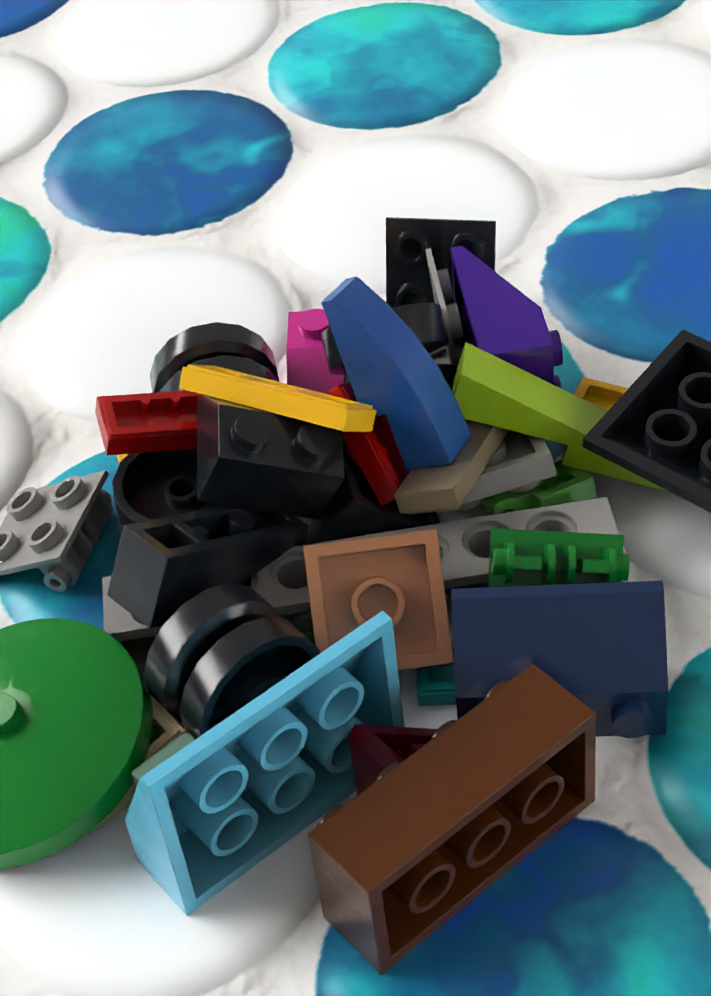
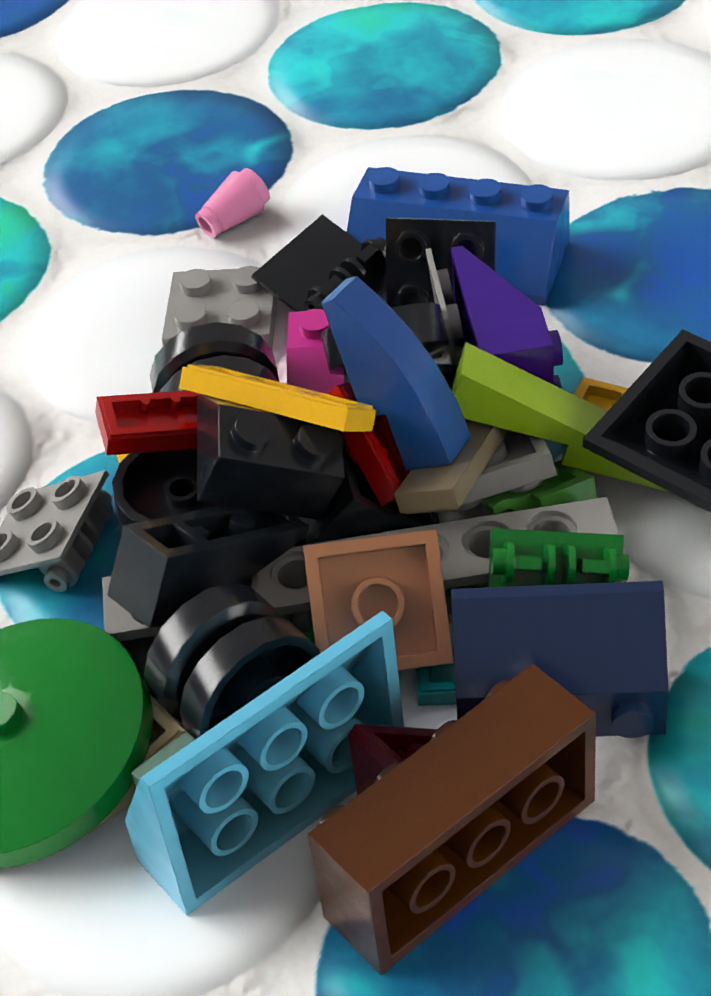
(221, 297): none -> light grey plate
(234, 202): none -> bright pink cone
(319, 262): none -> black hinge
(528, 218): none -> blue slope

